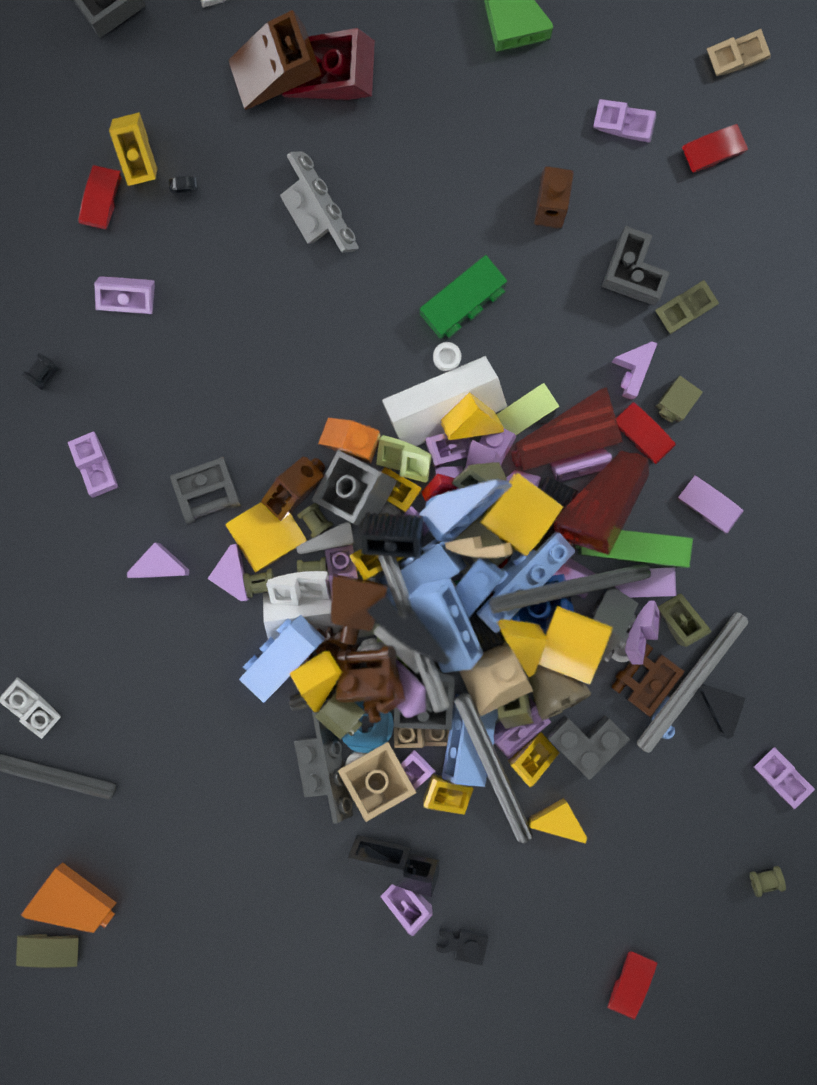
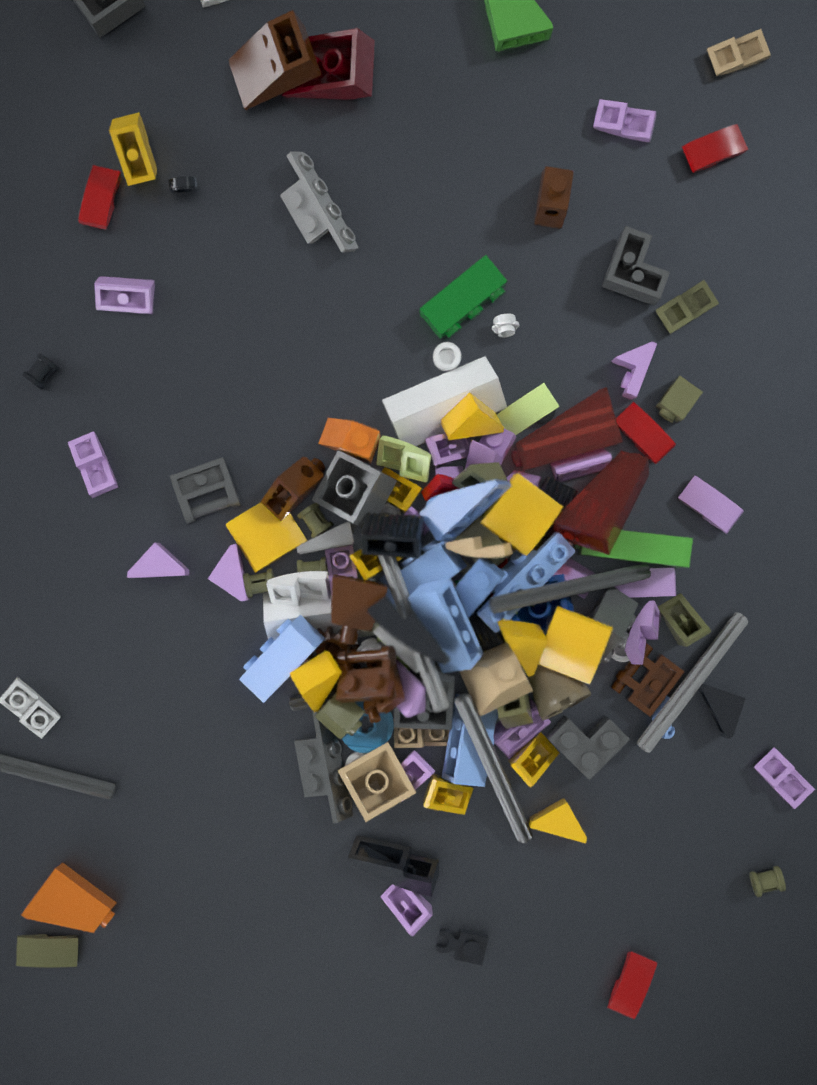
(505, 325): none -> white plate

